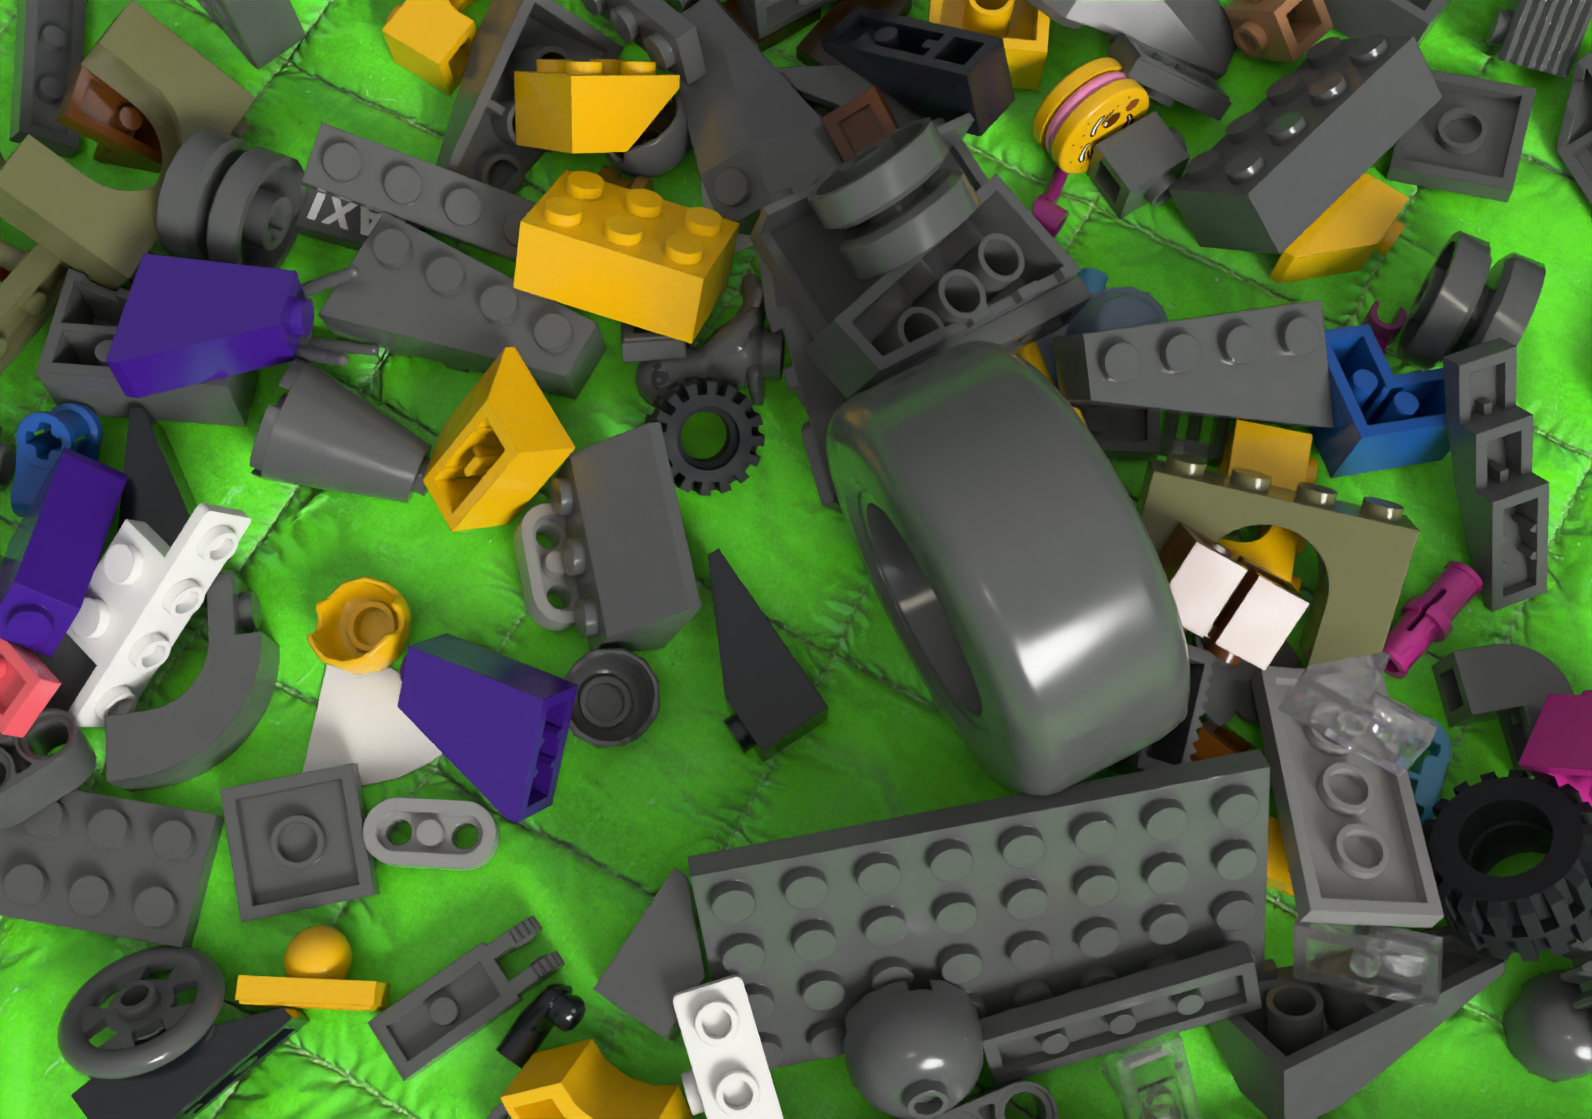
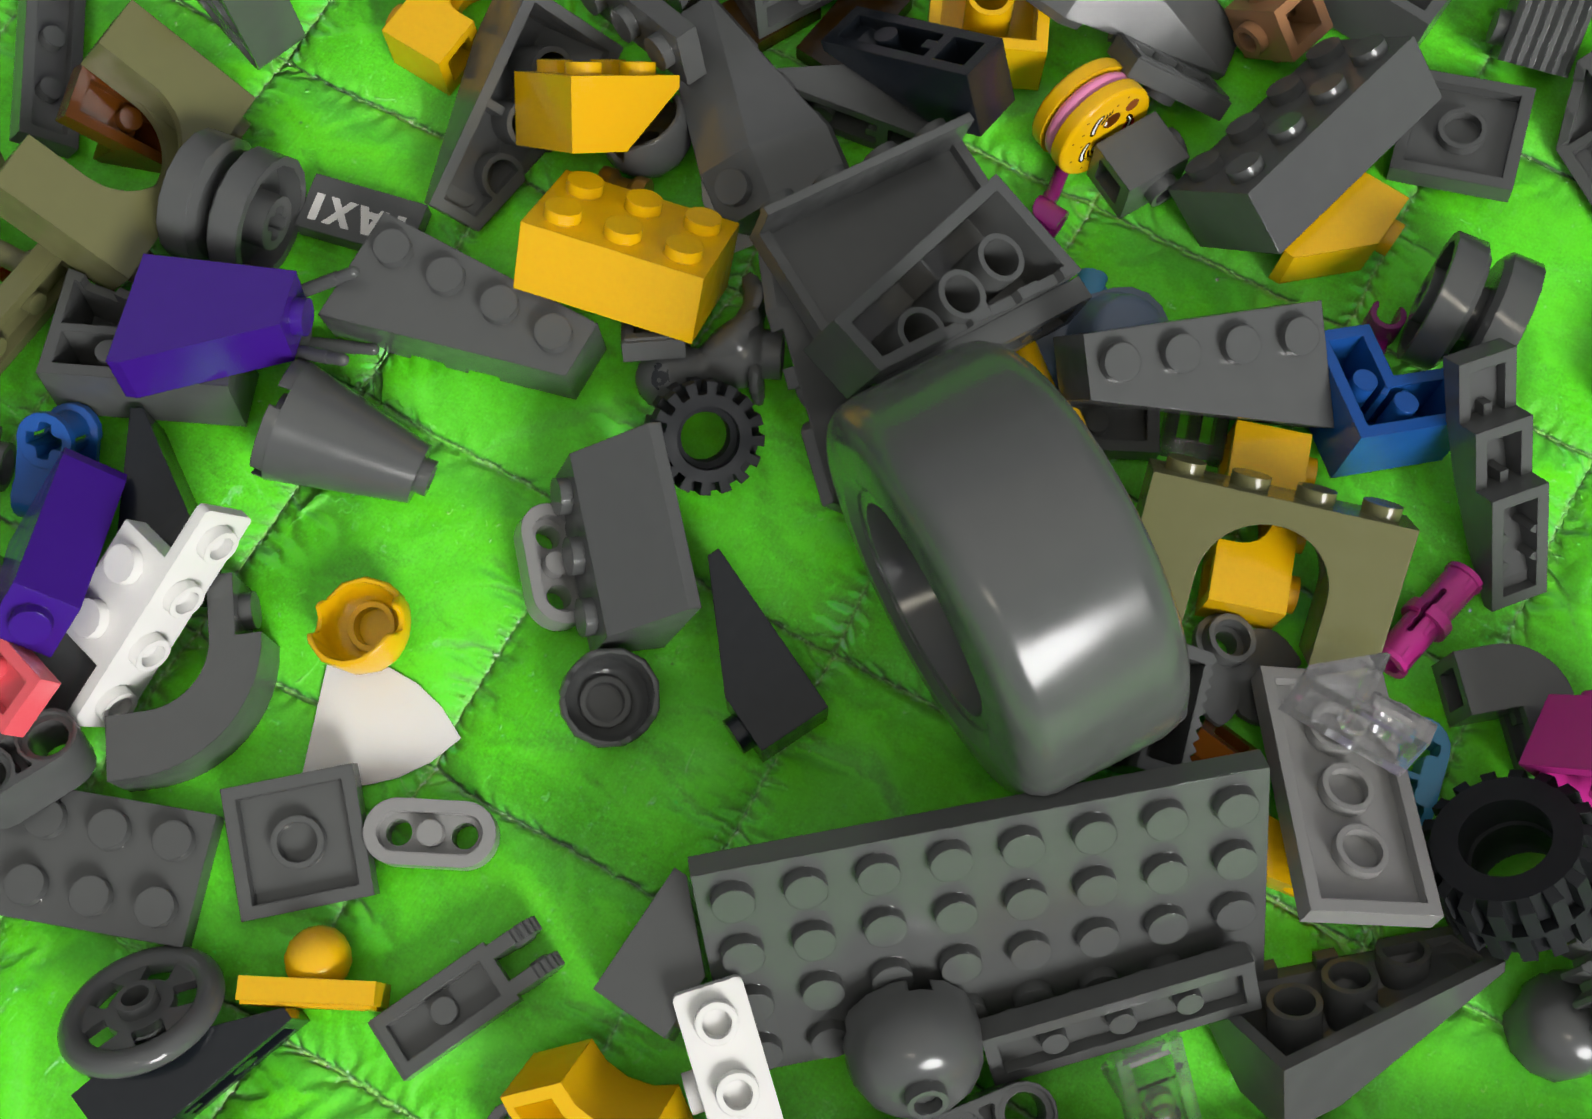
(415, 191): dark grey plate -> none
(490, 718): dark purple slope -> none
(496, 448): yellow slope -> none
(550, 1008): black arm -> none
(860, 122): reddish brown tile -> none
(894, 199): dark grey wheel -> none
(1229, 601): piece -> none
(1370, 960): clear slope -> none

